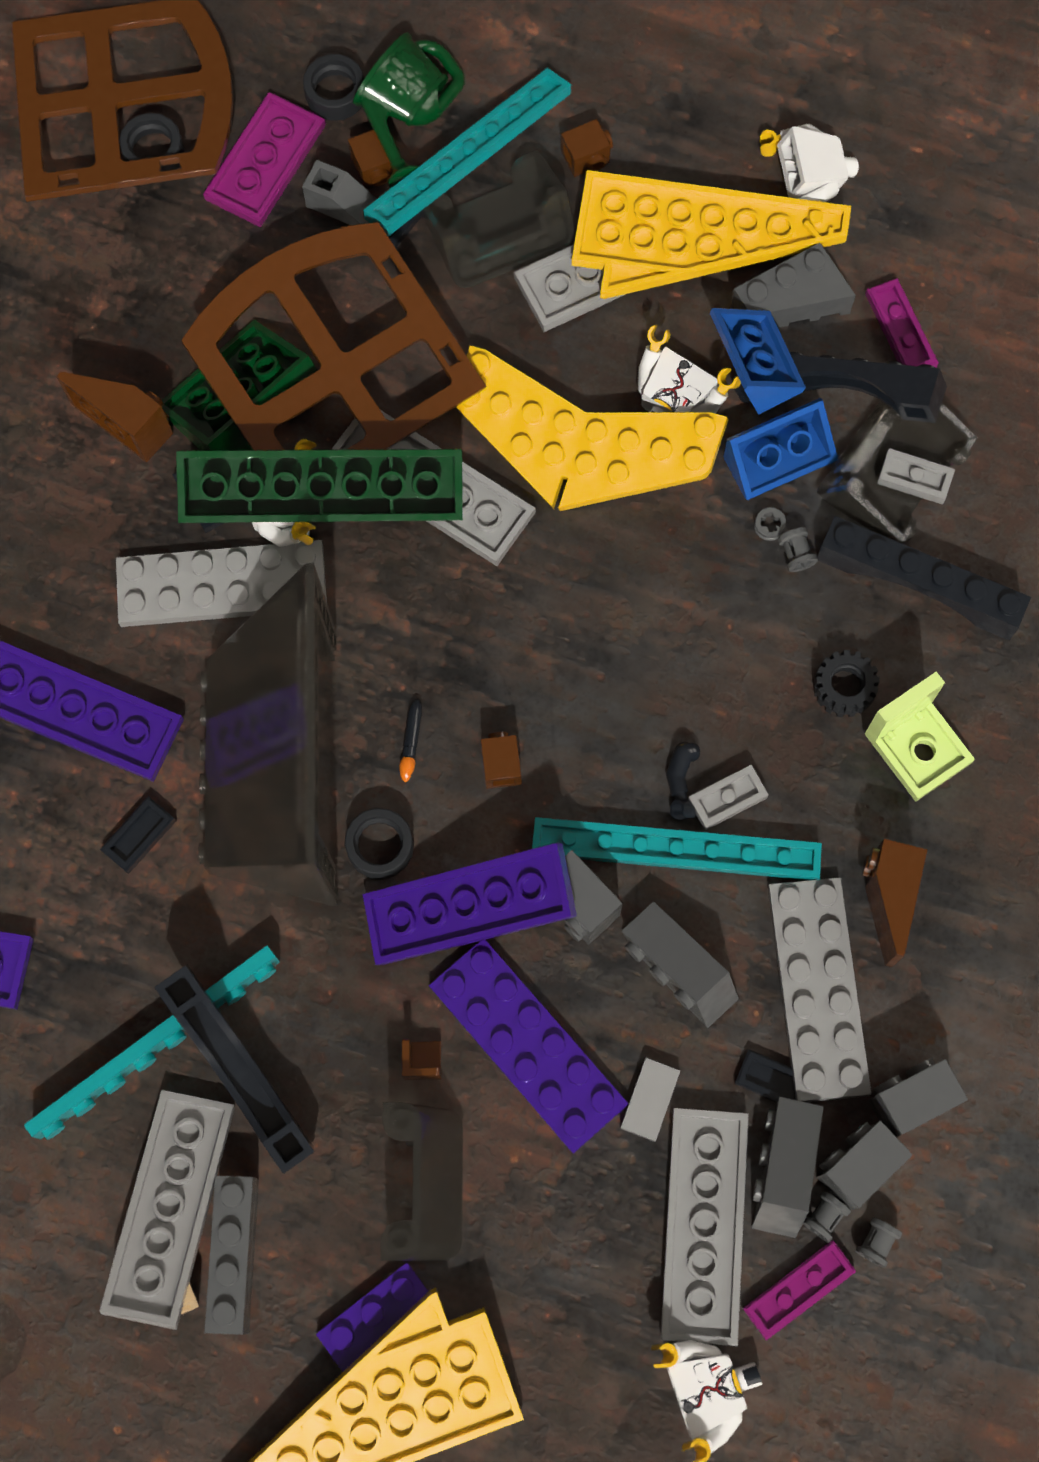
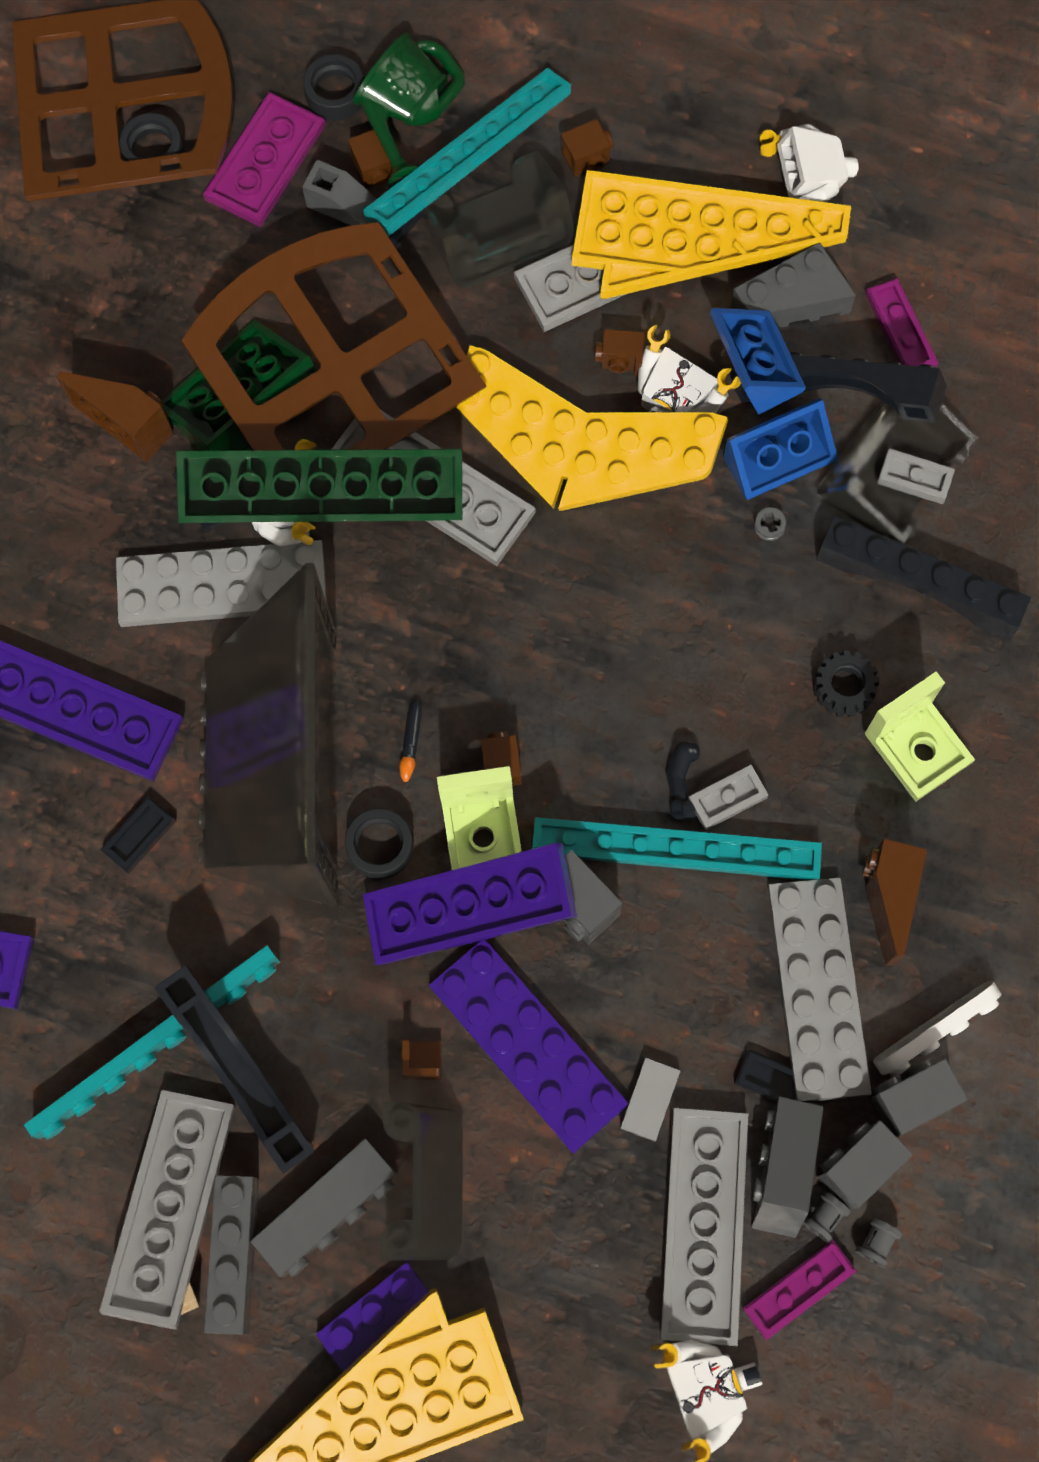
(323, 1209): none -> dark grey brick
(477, 803): none -> yellowish green bracket
(621, 351): none -> reddish brown brick
(681, 964): dark grey wedge -> none
(797, 549): dark grey bush -> none
(925, 1037): none -> white plate

